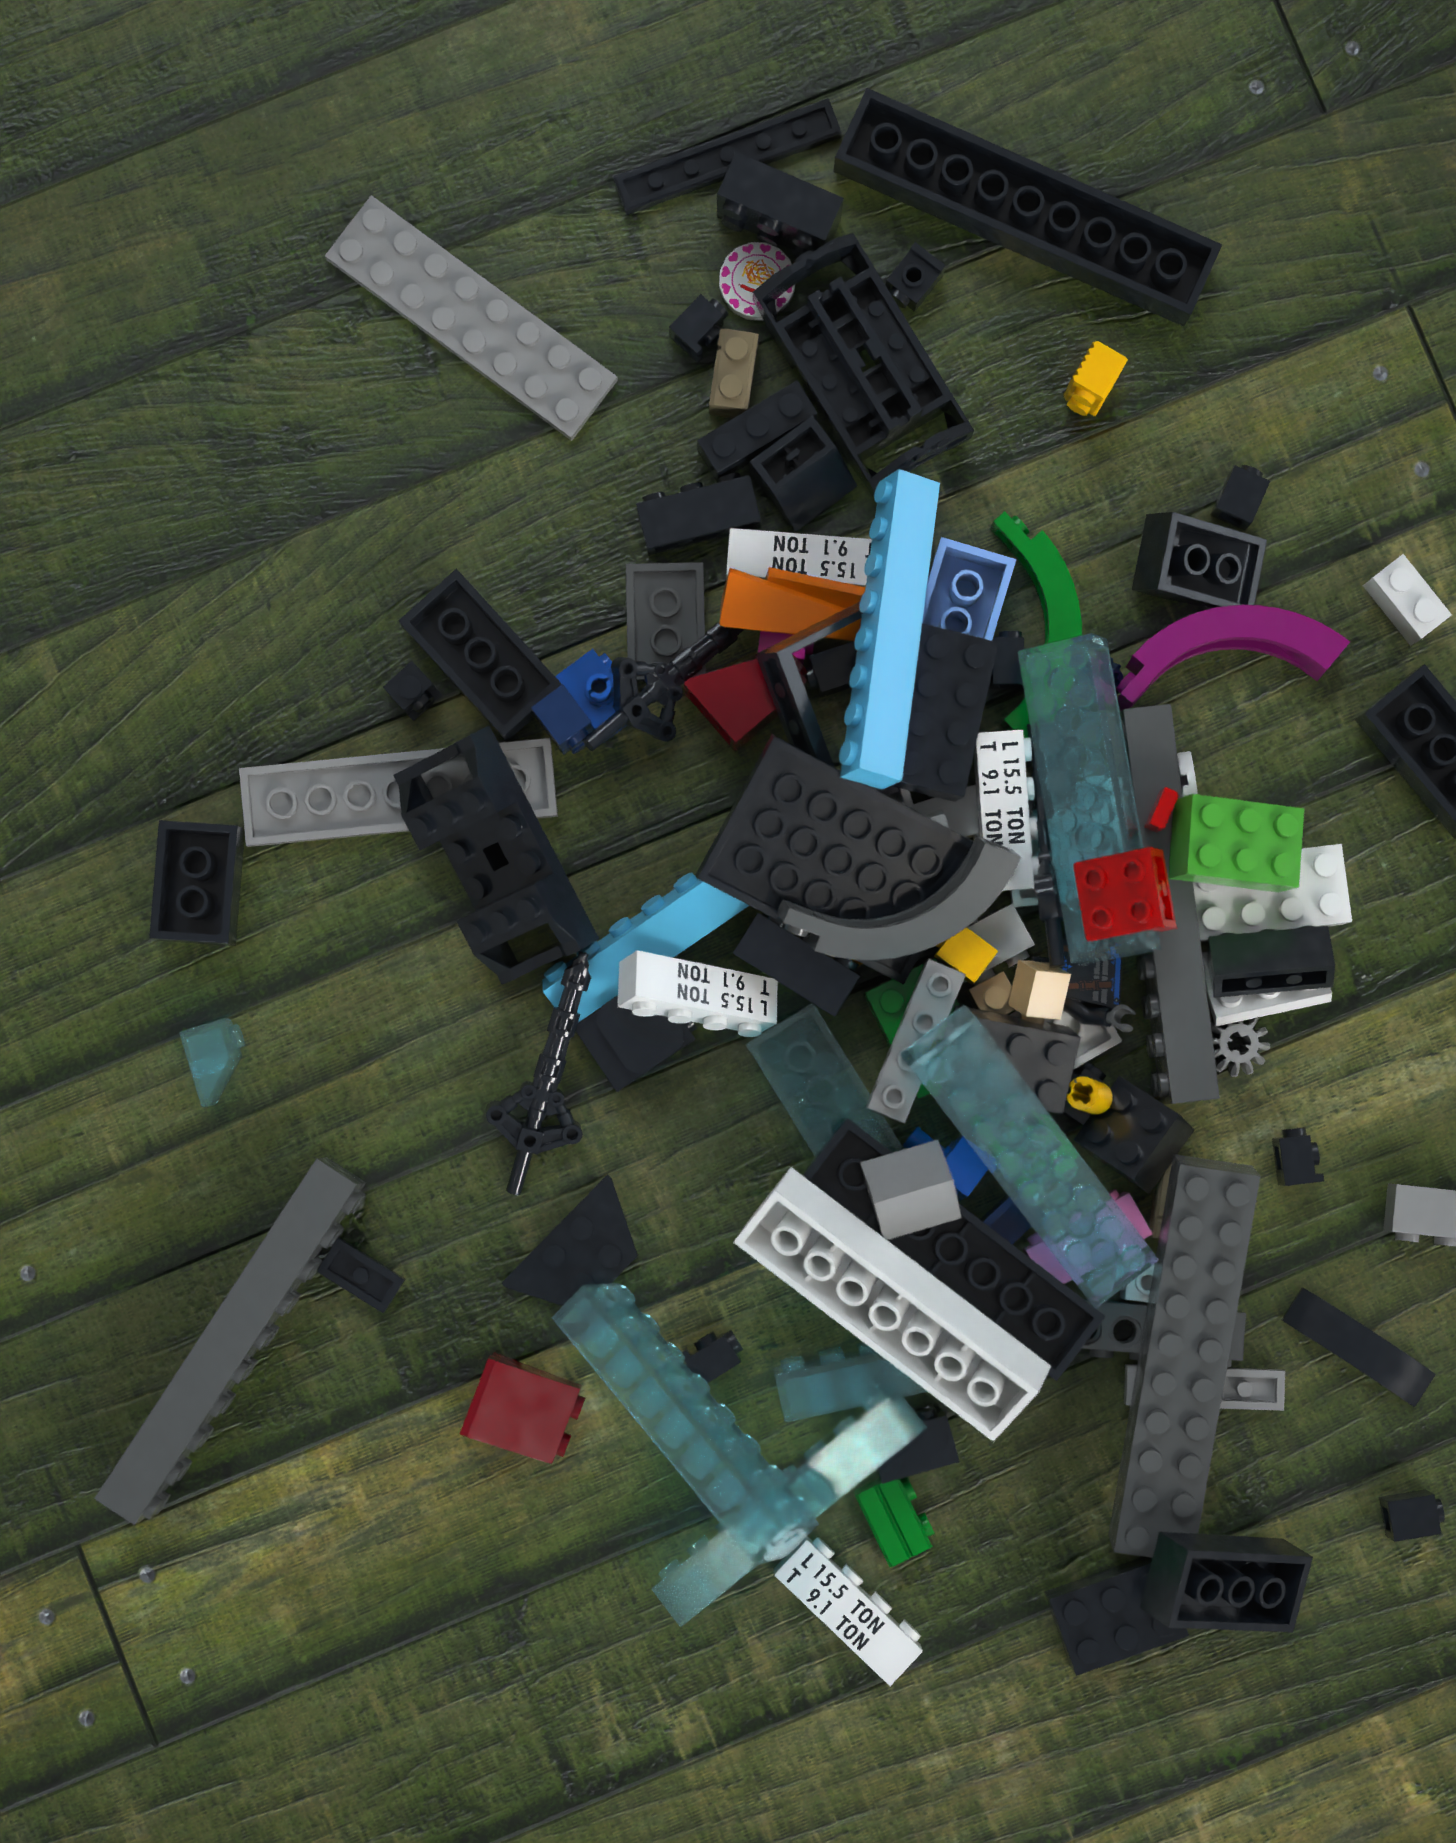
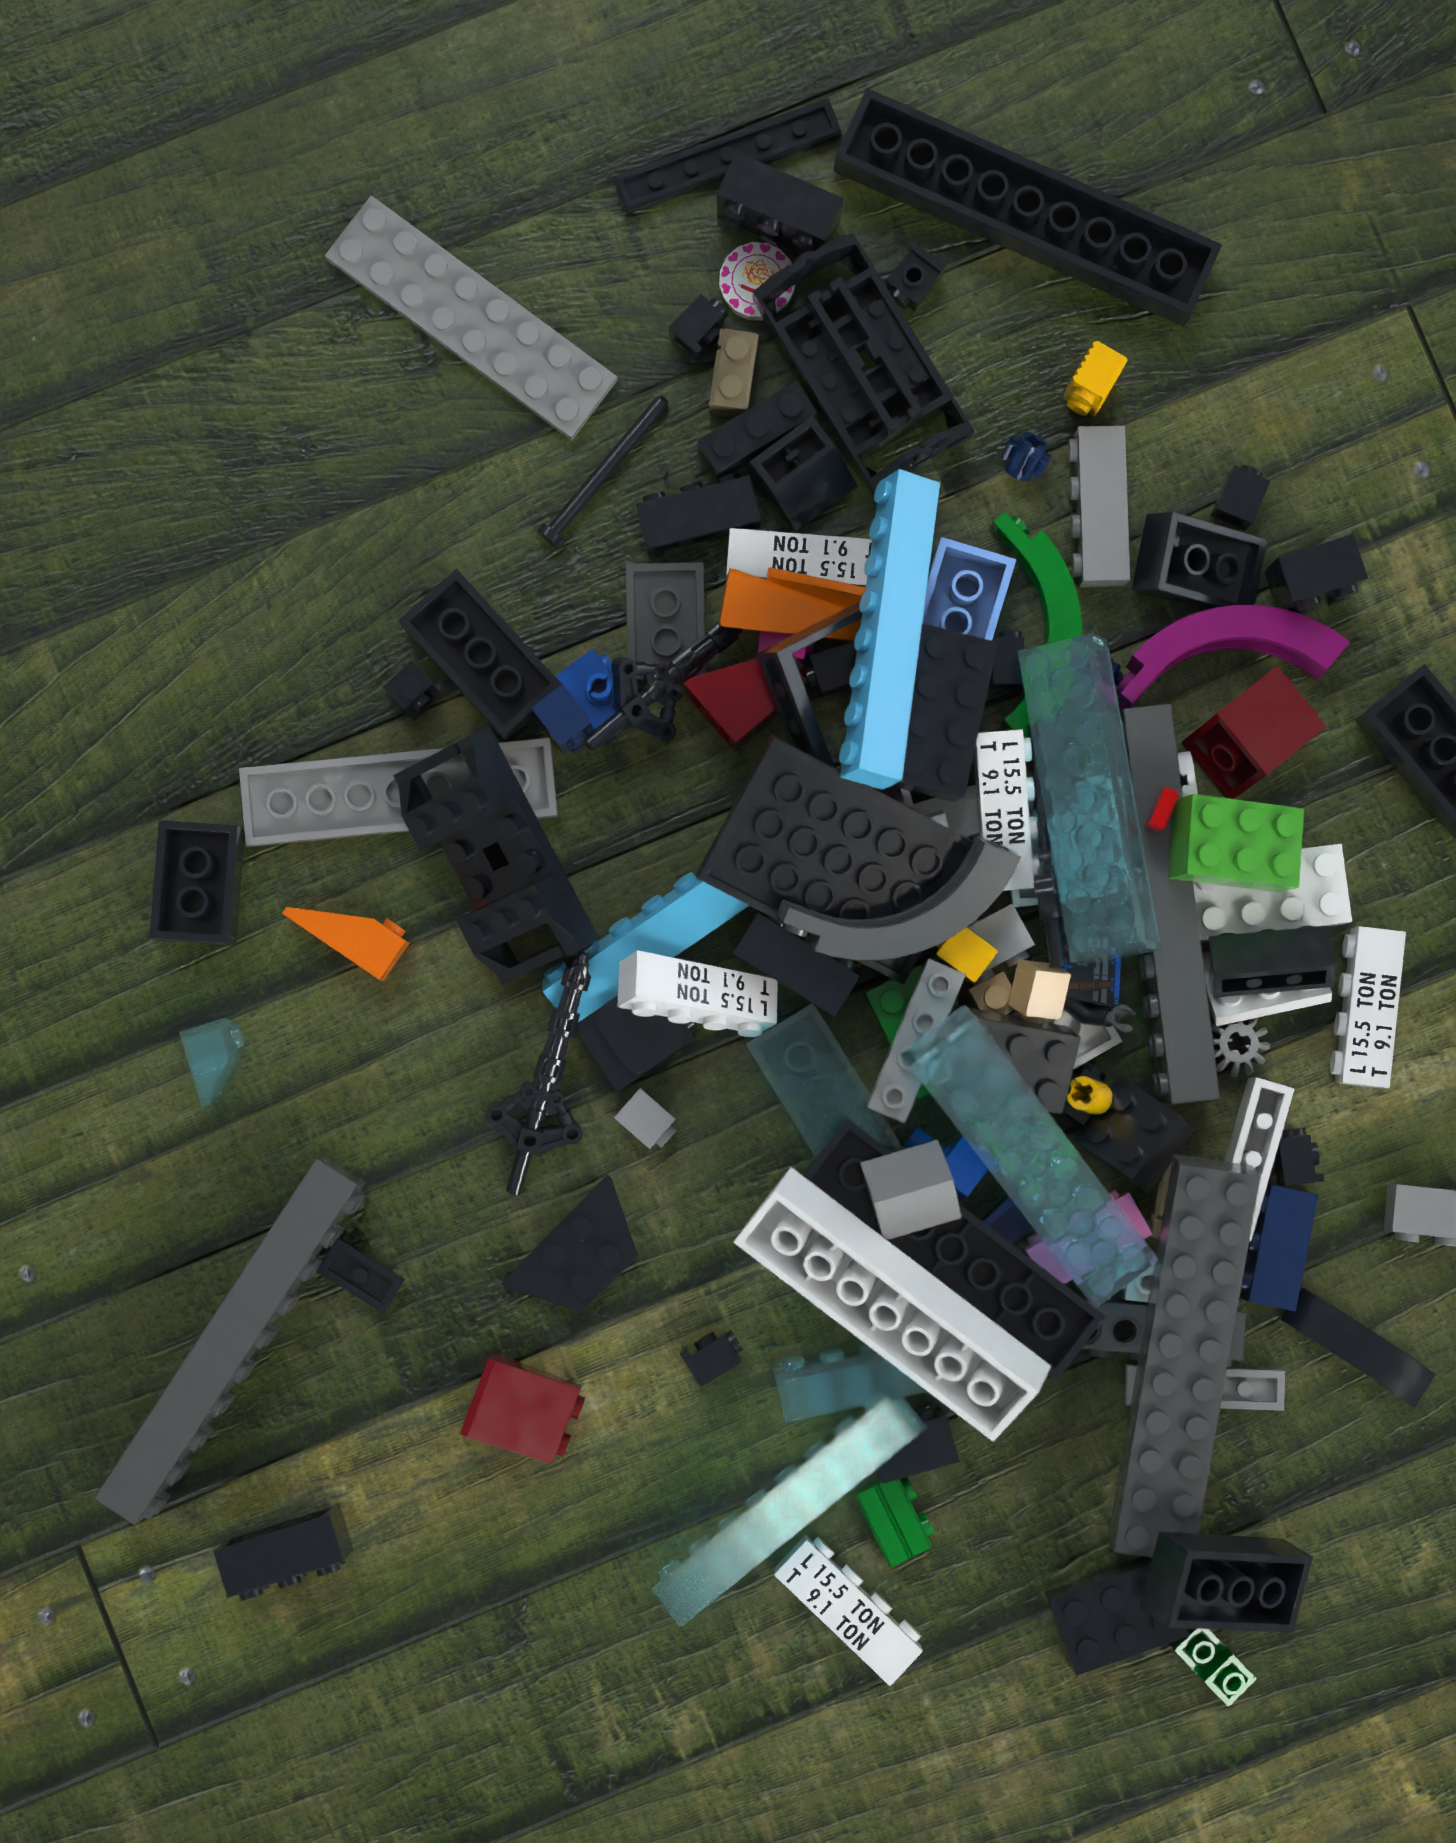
(284, 1553): none -> black brick
(360, 939): none -> orange slope
(552, 532): none -> black bar
(646, 1120): none -> light grey brick
(686, 1421): clear light blue brick -> none
(1025, 456): none -> dark blue gear
(1100, 506): none -> light grey brick
(1124, 894): red bracket -> none
(1214, 1664): none -> green slope
(1253, 734): none -> dark red slope
(1259, 1130): none -> white brick
(1279, 1247): none -> dark blue brick
(1316, 574): none -> black brick
(1369, 1007): none -> white brick
(1407, 600): white brick -> none
(1411, 1515): black brick -> none

